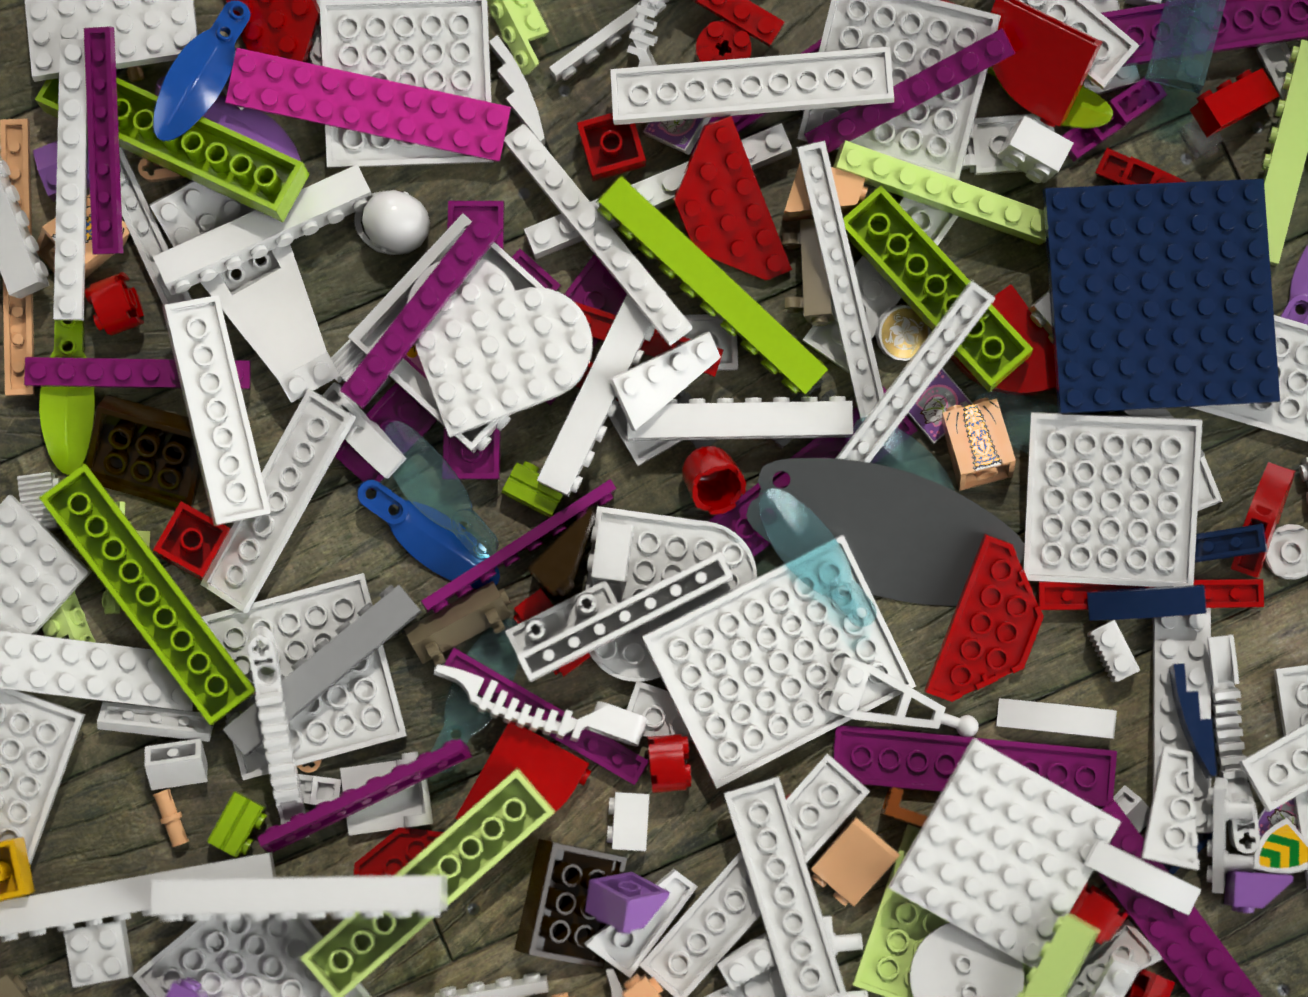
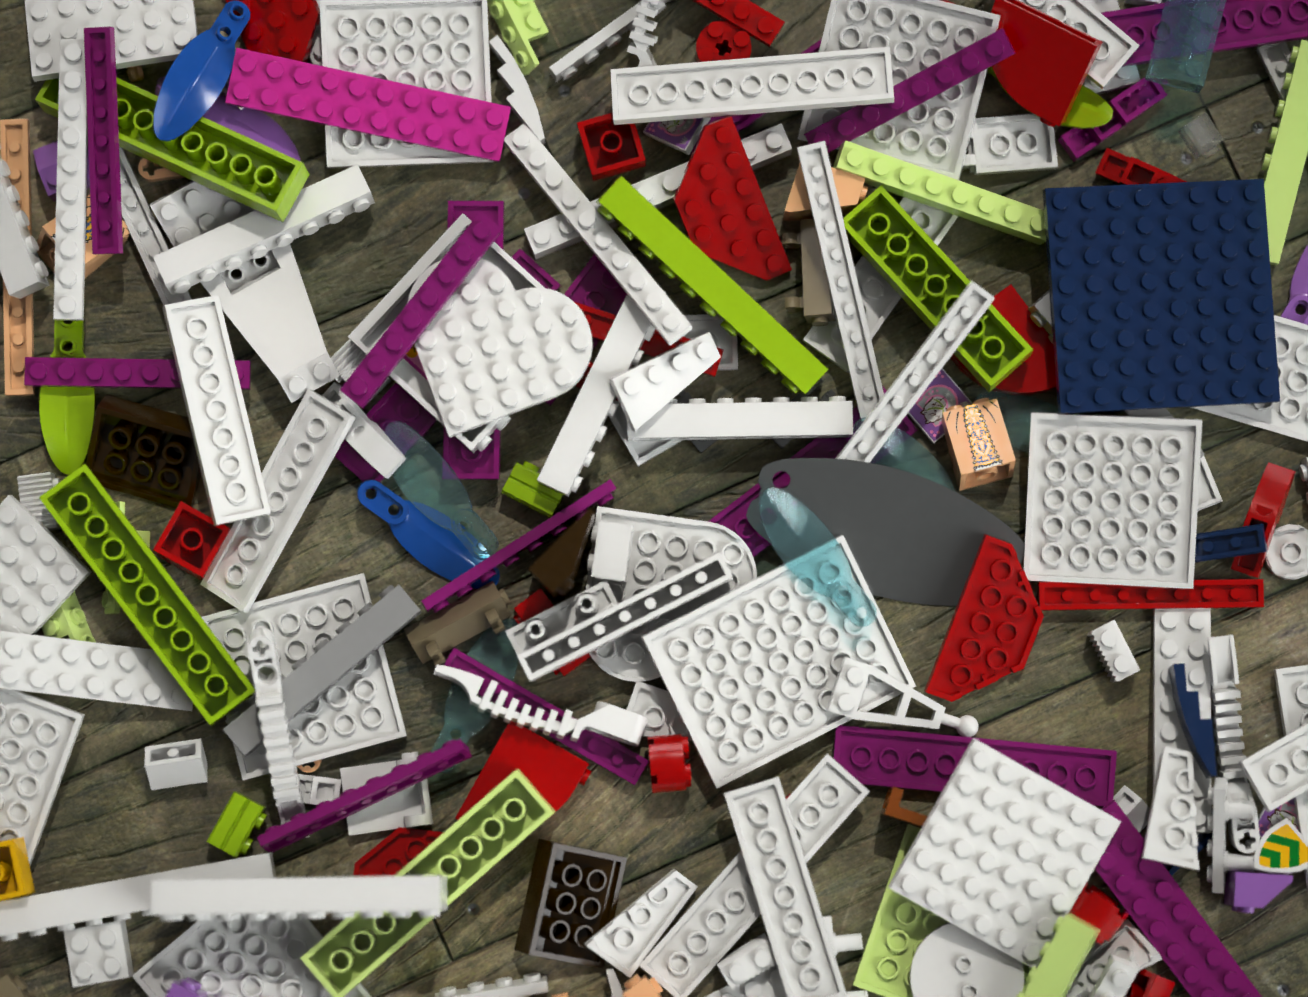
(115, 304): red brick -> none
(153, 721): white plate -> none
(171, 817): light nougat pin -> none
(393, 222): white piece -> none
(624, 901): medium lavender slope -> none
(630, 821): white brick -> none
(713, 479): red cylinder -> none
(853, 862): light nougat slope -> none
(901, 332): tile -> none
(1034, 150): white brick -> none
(1056, 718): white slope -> none
(1142, 876): white slope -> none
(1146, 602): dark blue slope -> none
(1233, 101): red brick -> none

